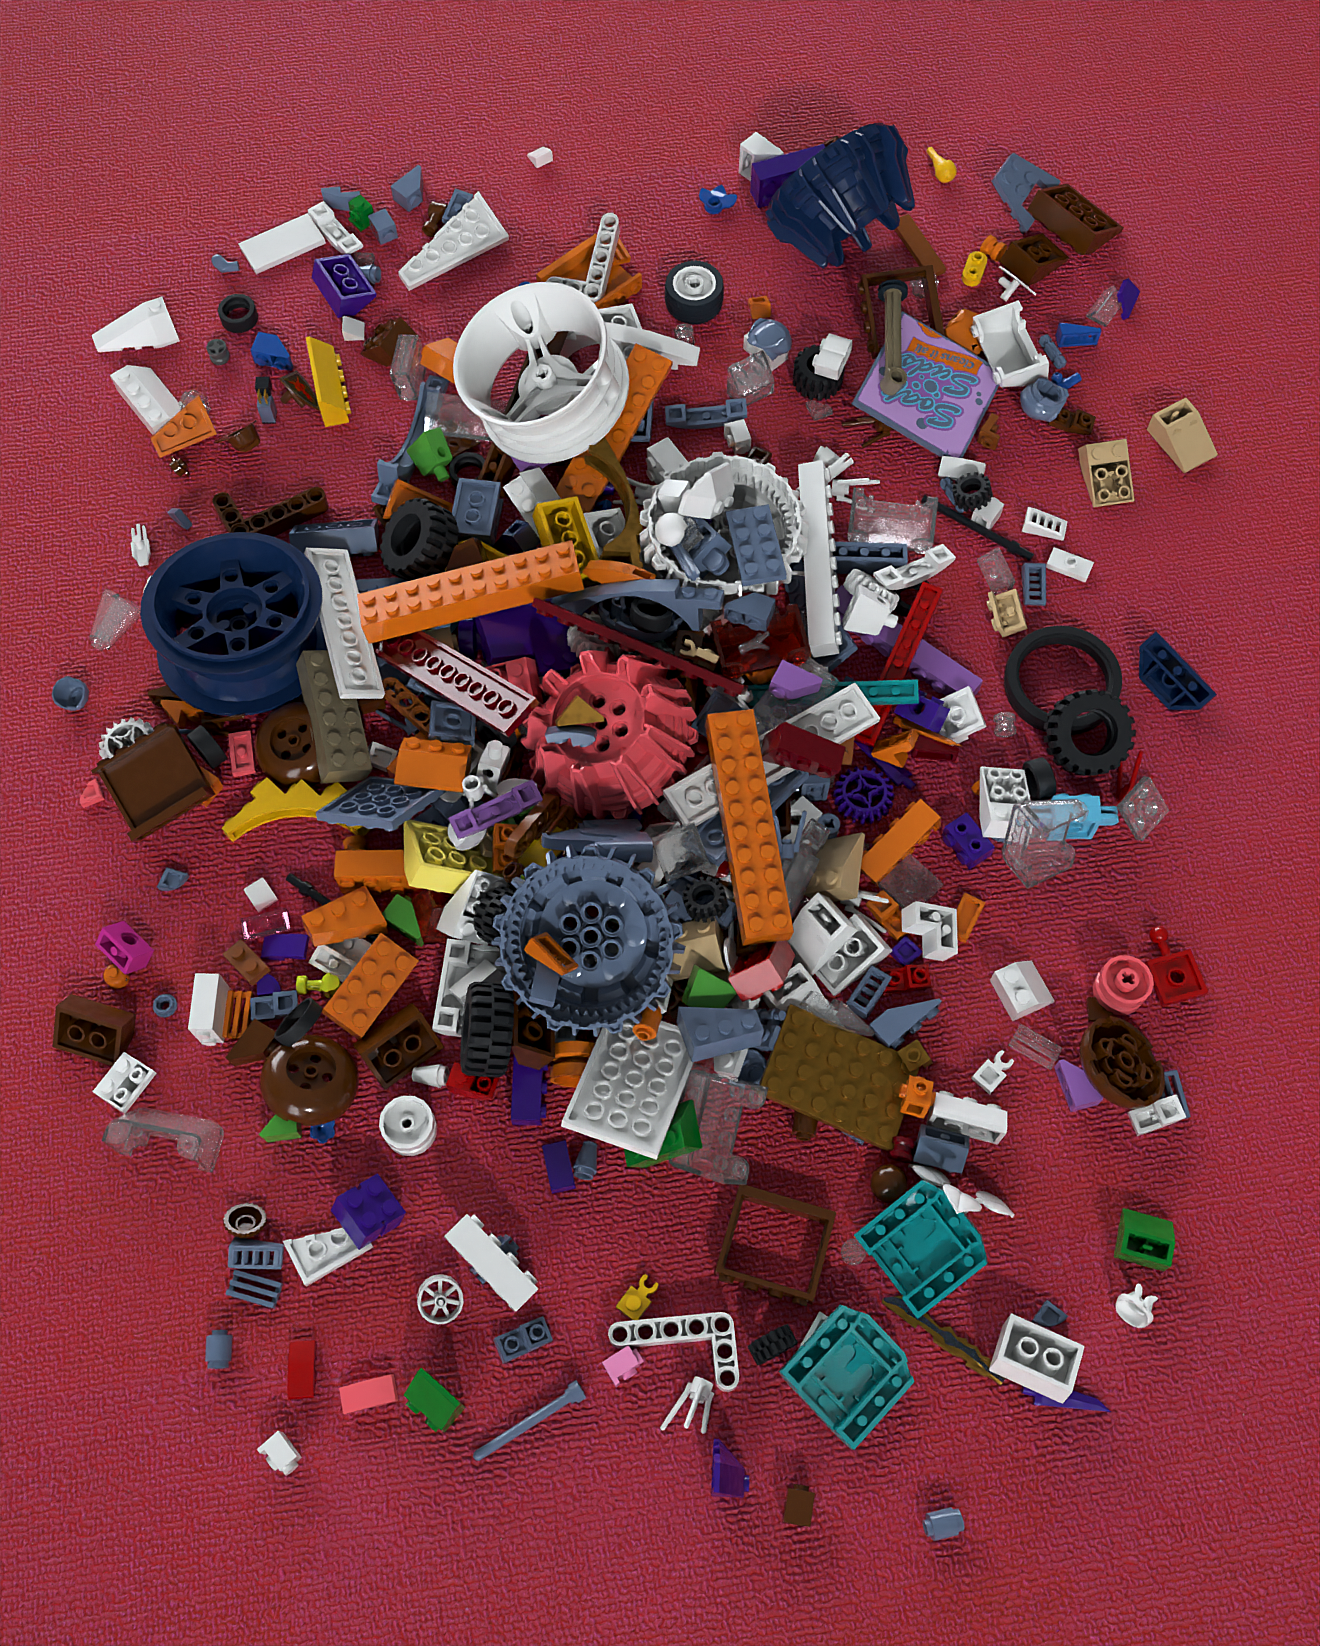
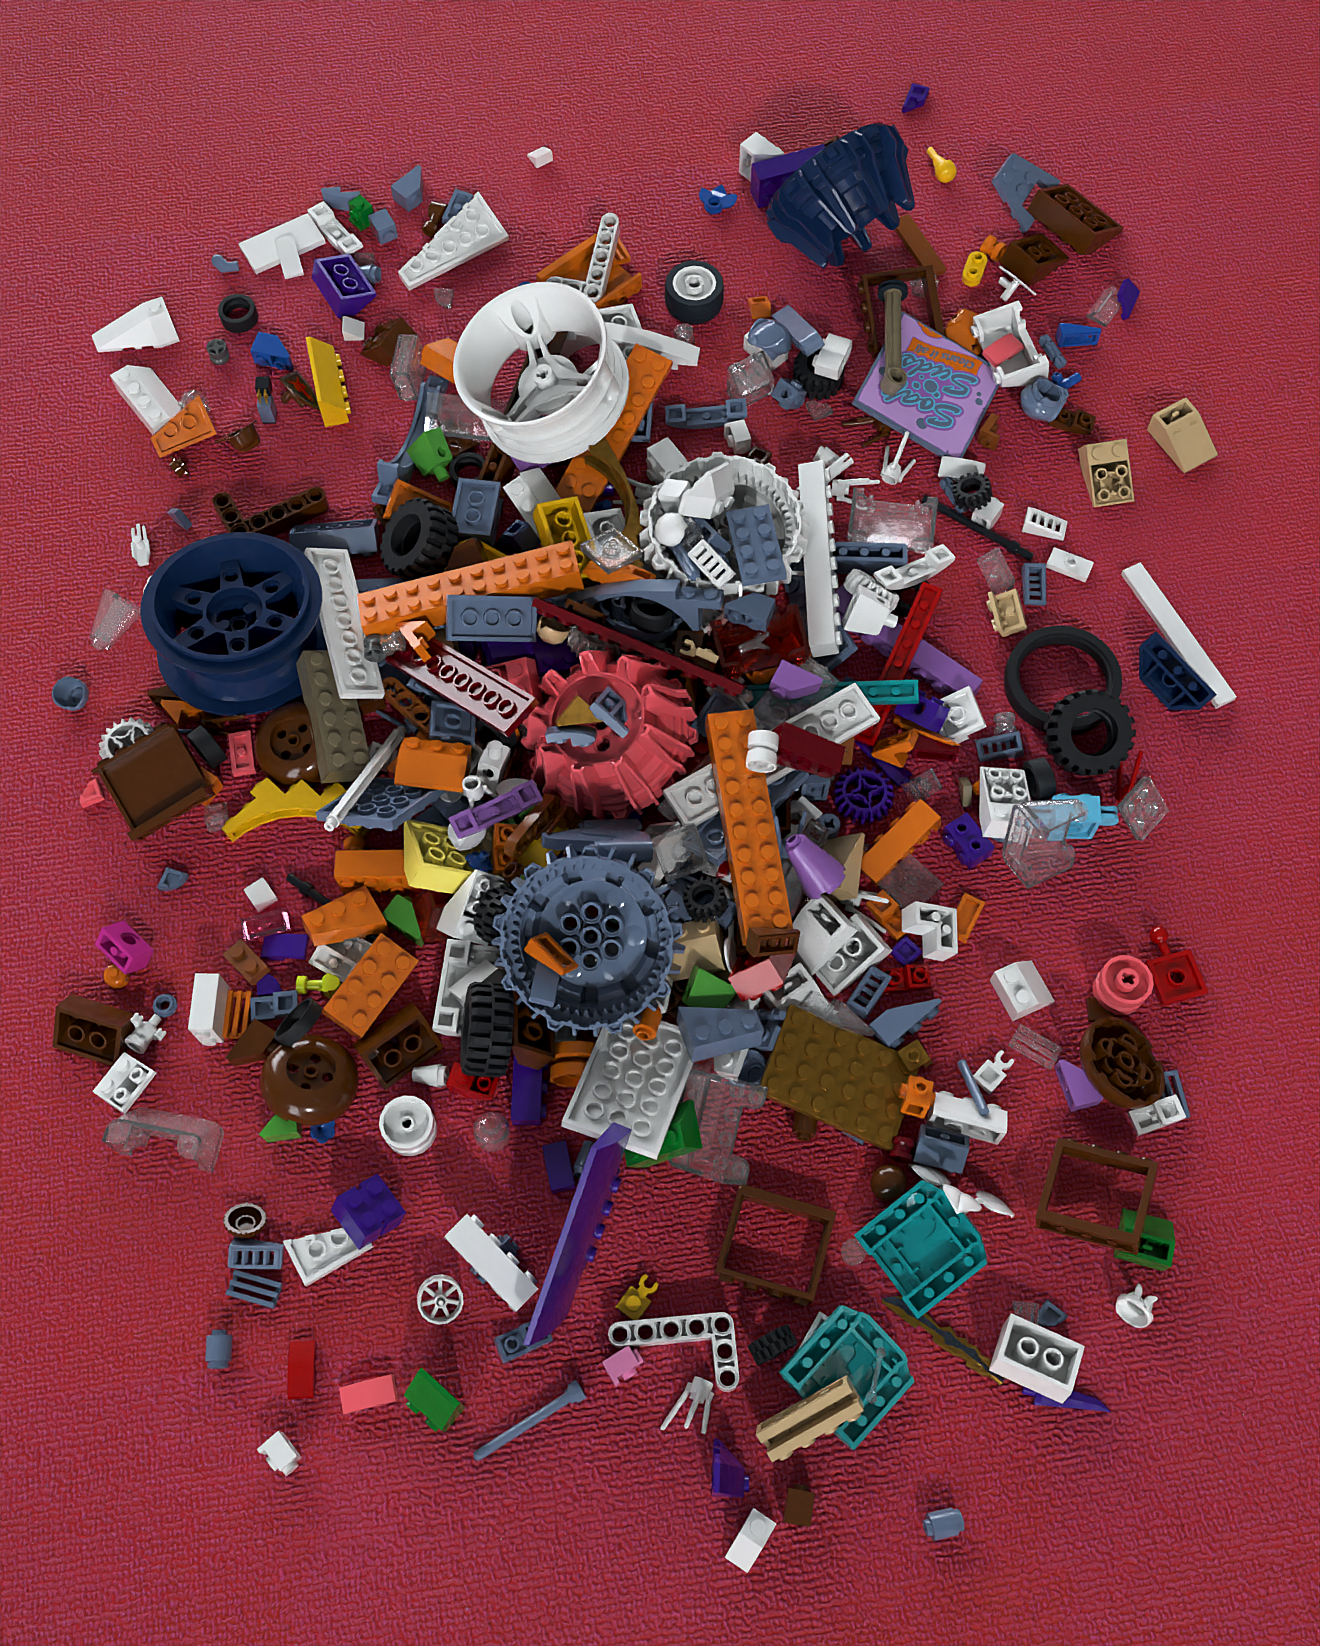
(144, 1033): none -> white piece
(216, 816): none -> clear slope
(289, 257): none -> white slope
(365, 778): none -> white piece
(373, 649): none -> dark grey wheel
(392, 642): none -> clear wheel
(417, 635): none -> orange slope
(444, 297): none -> clear tile
(479, 861): none -> blue plant
(490, 618): none -> sand blue plate
(491, 1131): none -> clear hair
(551, 630): none -> tan hair
(580, 1231): none -> dark purple slope
(586, 610): none -> reddish brown plate
(611, 550): none -> clear plate
(611, 710): none -> sand blue wing
(701, 554): none -> white slope
(750, 1540): none -> white slope
(758, 937): none -> reddish brown slope
(762, 749): none -> white wheel
(789, 393): none -> sand blue brick
(801, 332): none -> sand blue beam
(810, 1418): none -> tan brick
(814, 866): none -> medium lavender cone
(871, 1396): none -> clear hinge
(892, 473): none -> white plant
(916, 97): none -> dark purple tile
(922, 786): none -> clear slope
(965, 791): none -> dark tan tile
(973, 1087): none -> sand blue bar
(998, 739): none -> sand blue slope
(1003, 349): none -> coral slope
(1027, 1311): none -> clear tile
(1090, 1231): none -> reddish brown window
(1176, 631): none -> white tile

